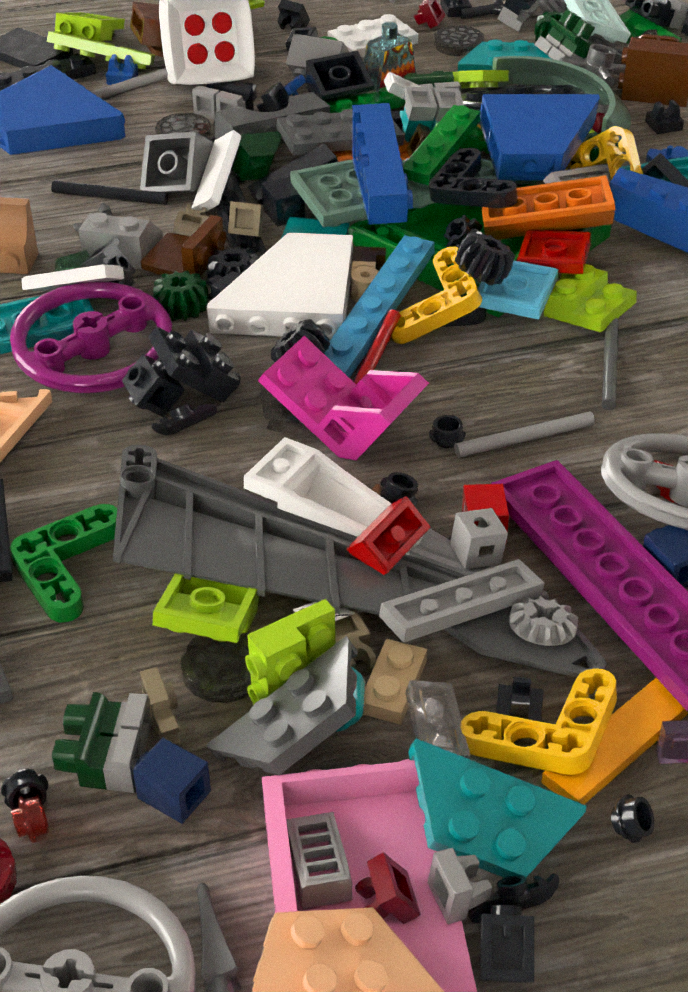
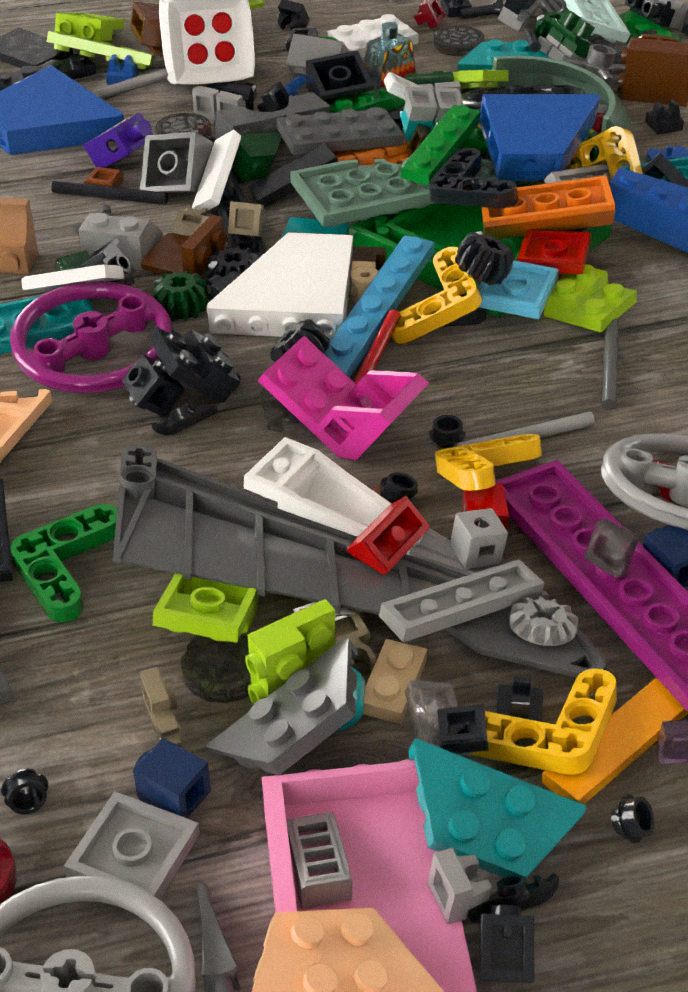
(30, 818): clear red plate -> none
(105, 177): none -> dark orange tile
(109, 741): hips -> none
(129, 136): none -> dark purple torso
(134, 844): none -> light grey tile
(282, 201): black brick -> none
(379, 165): blue wedge -> none
(392, 889): dark red tile -> none
(458, 230): black gear -> none
(463, 729): none -> black tile
(473, 464): none -> yellow beam
(531, 38): none -> black bar
(611, 547): none -> clear smoke tile

